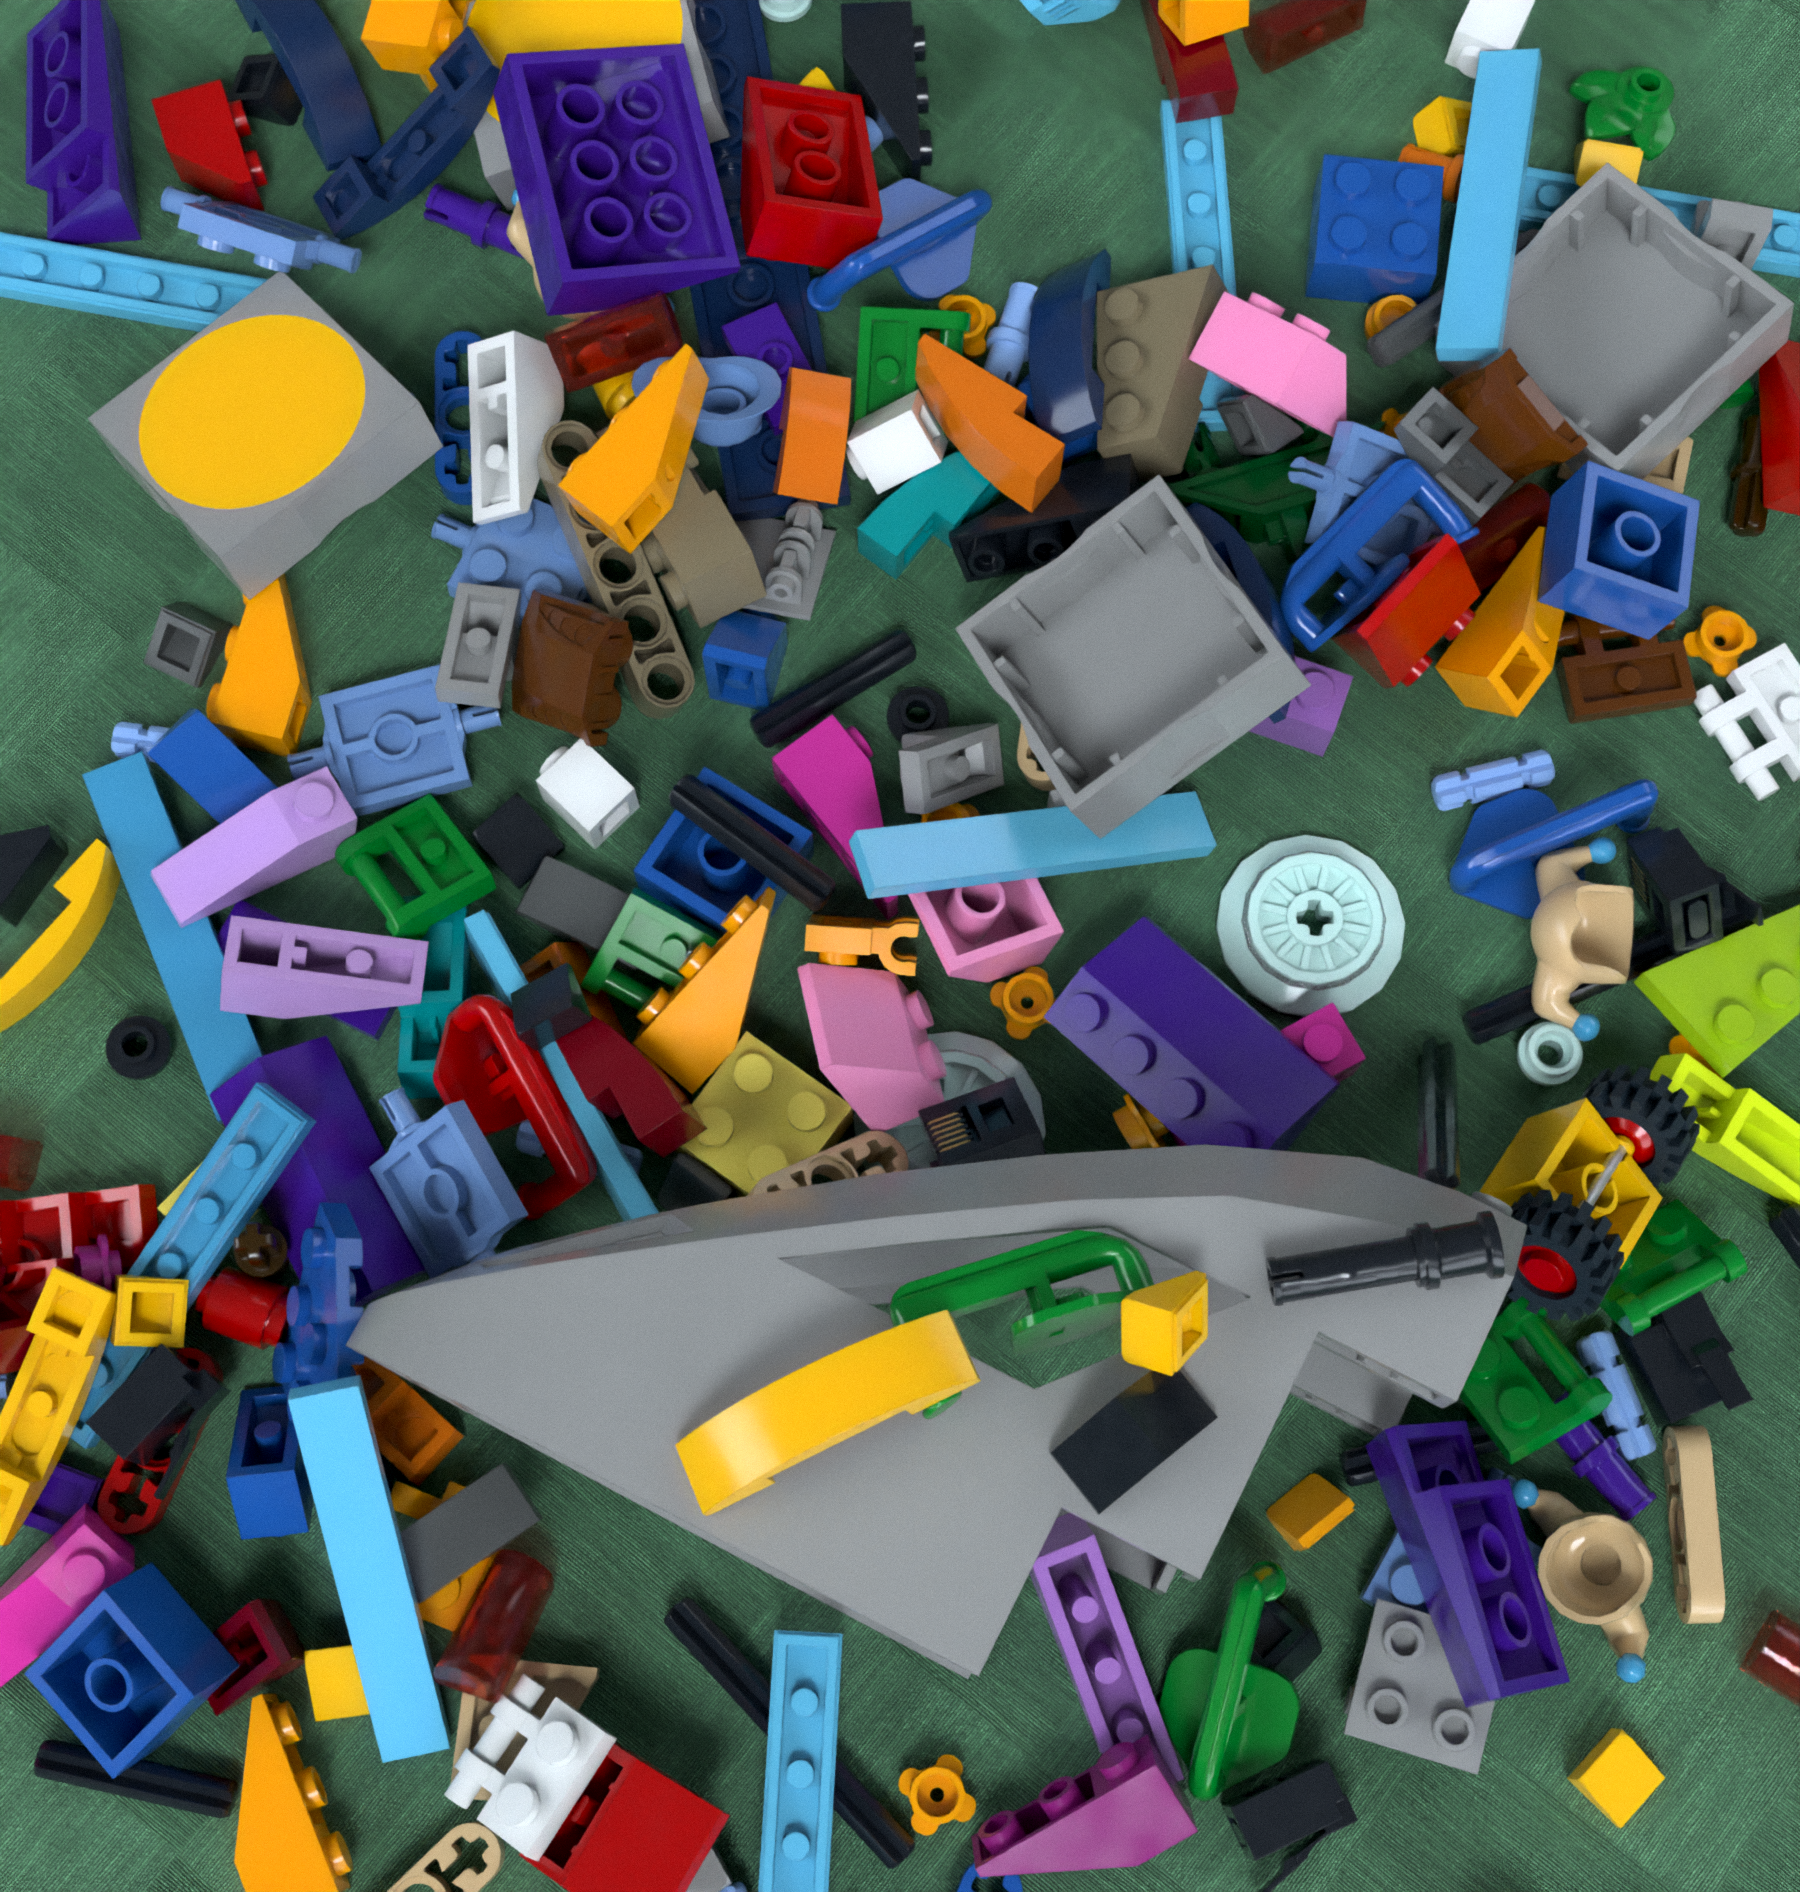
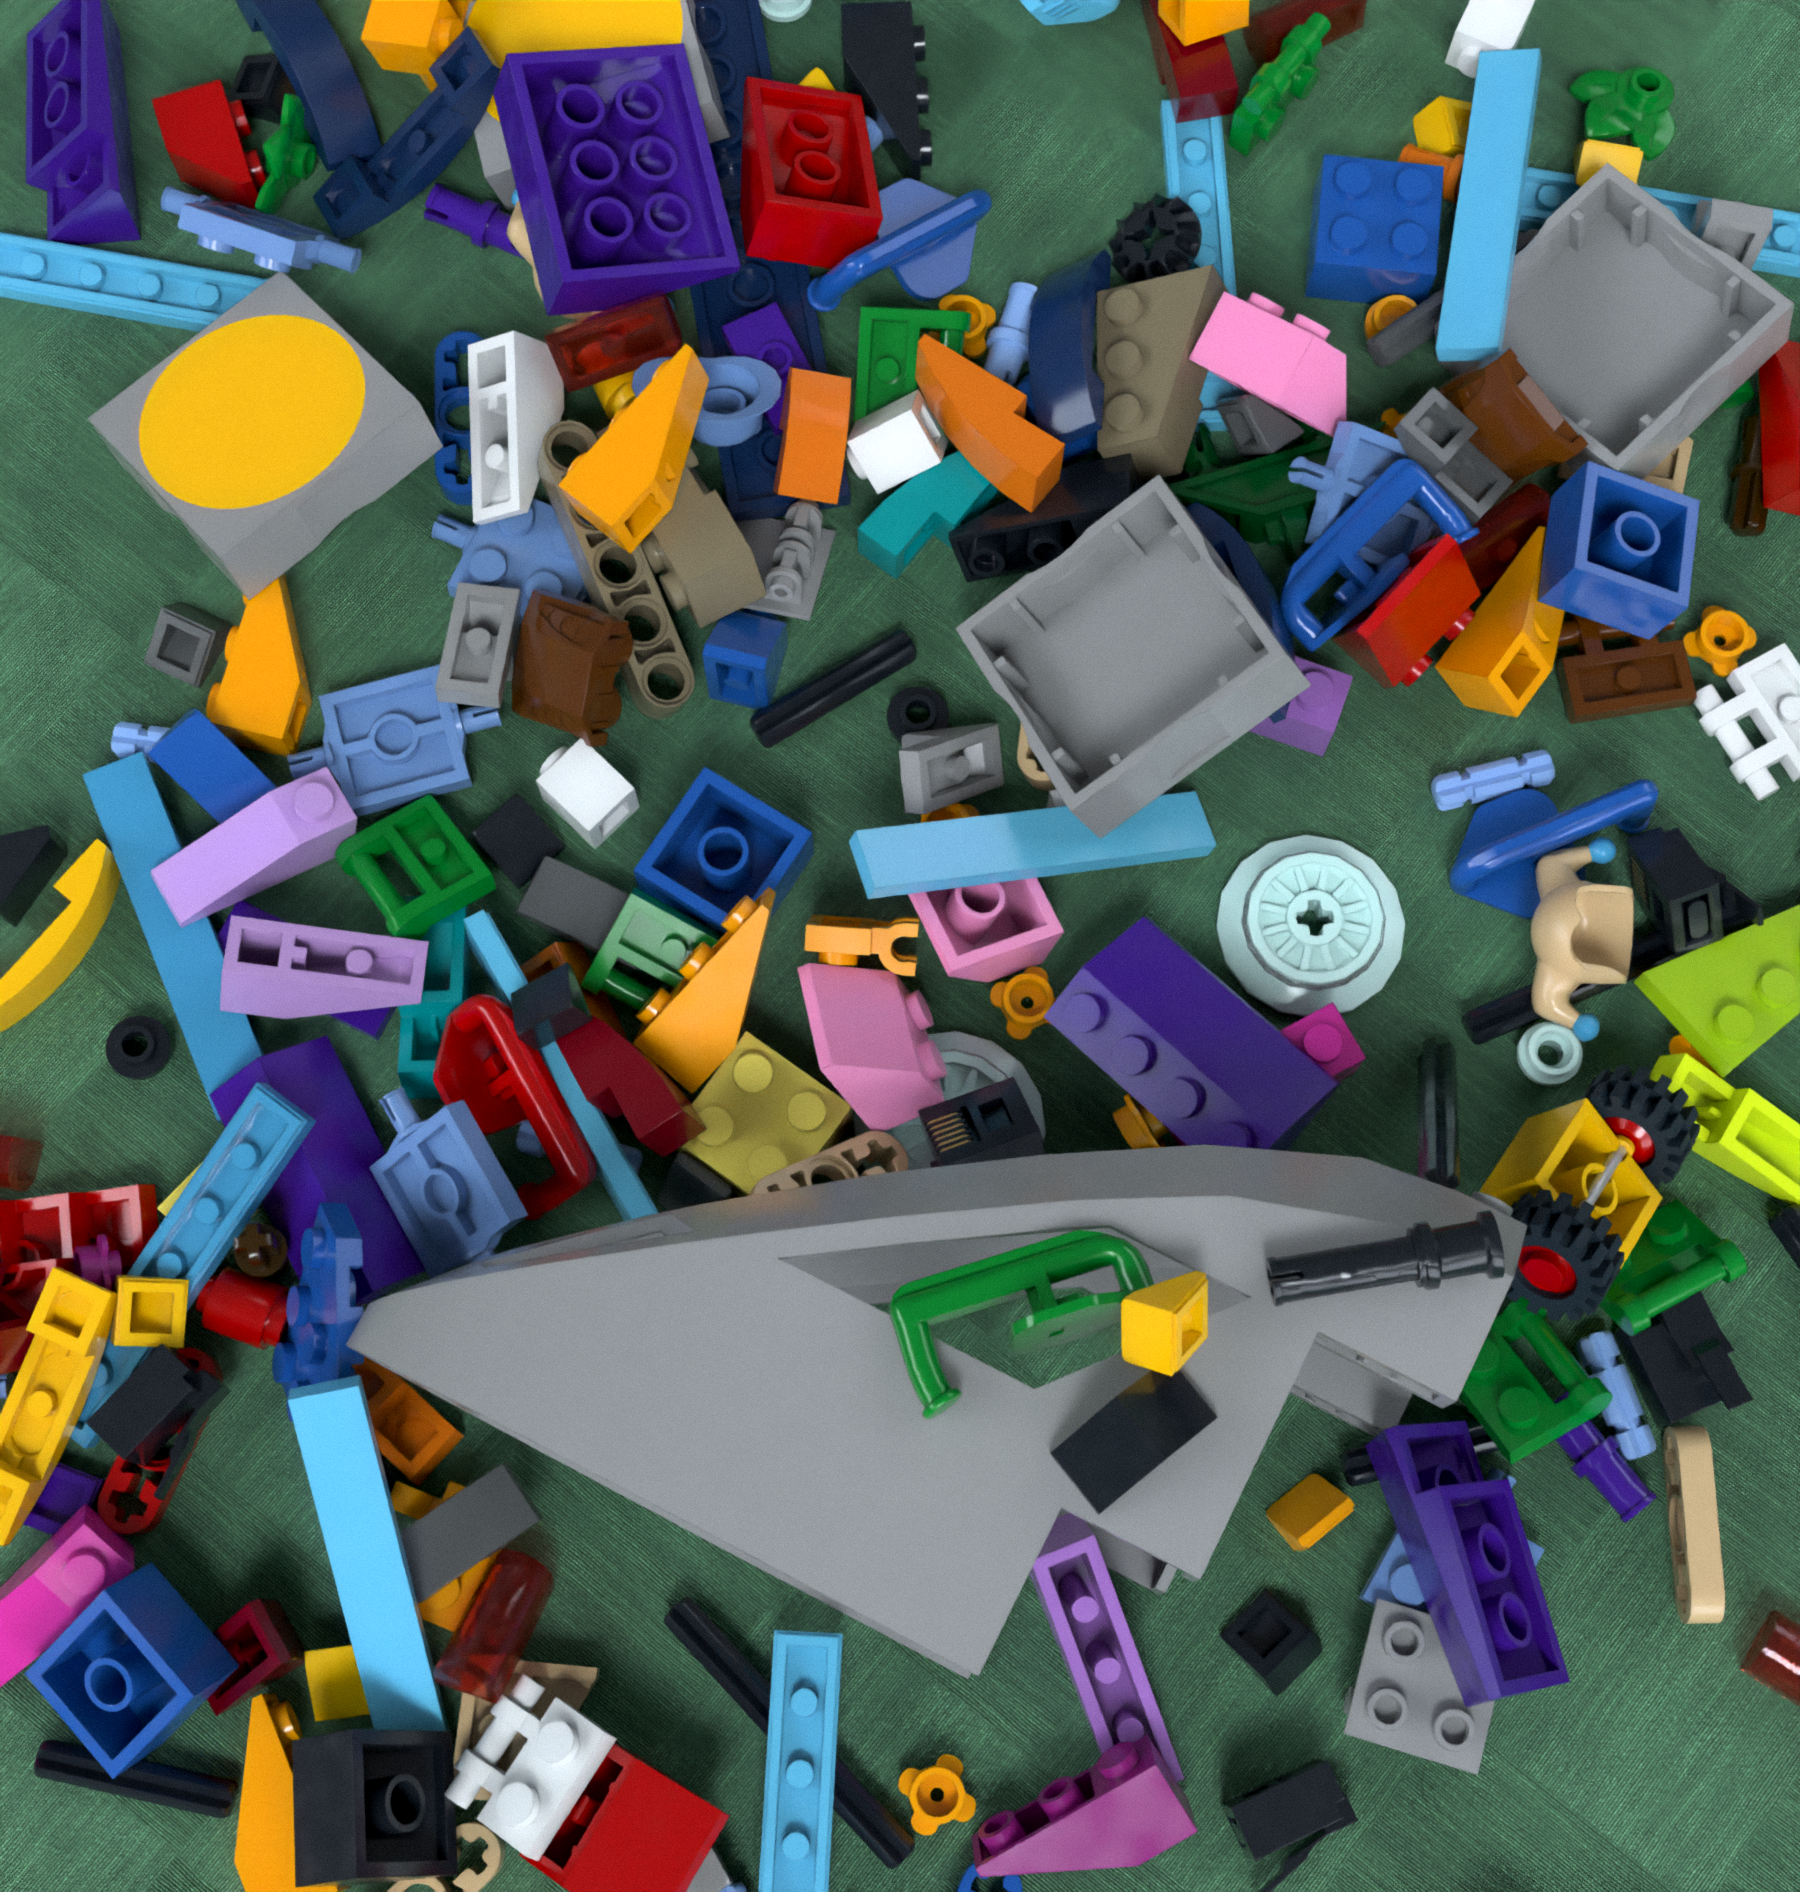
(267, 1468): blue slope -> none
(287, 156): none -> green plate
(373, 1807): none -> black slope
(752, 842): black axle -> none
(823, 1406): yellow slope -> none
(835, 789): dark pink slope -> none
(1170, 254): none -> black gear
(1224, 1709): green piece -> none
(1277, 85): none -> green plate
(1593, 1571): tan piece -> none
(1616, 1776): yellow slope -> none

